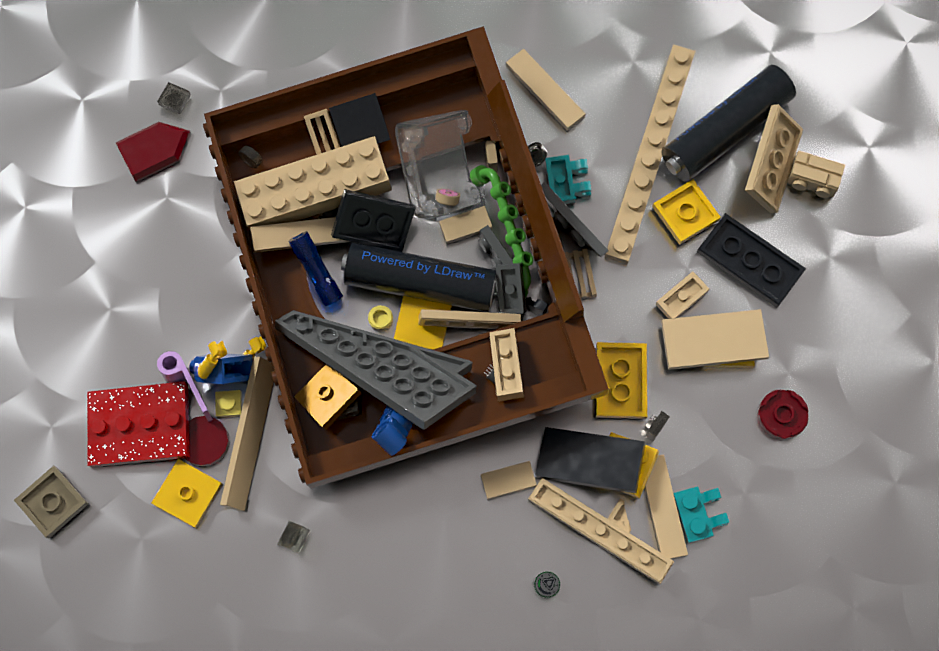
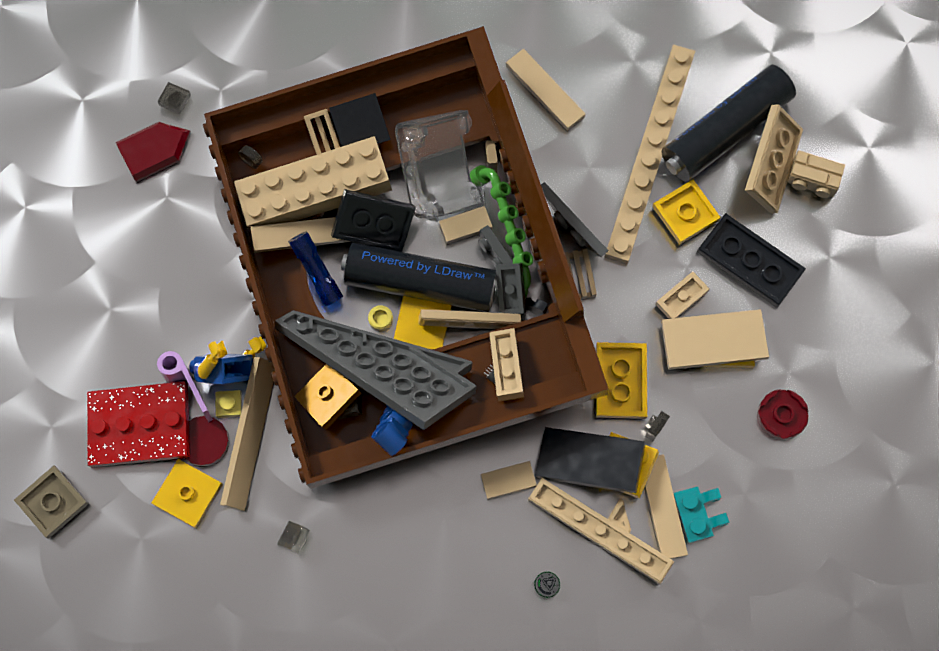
(447, 197): tan tile -> none
(538, 153): clear smoke tile -> none
(560, 177): teal plate -> none

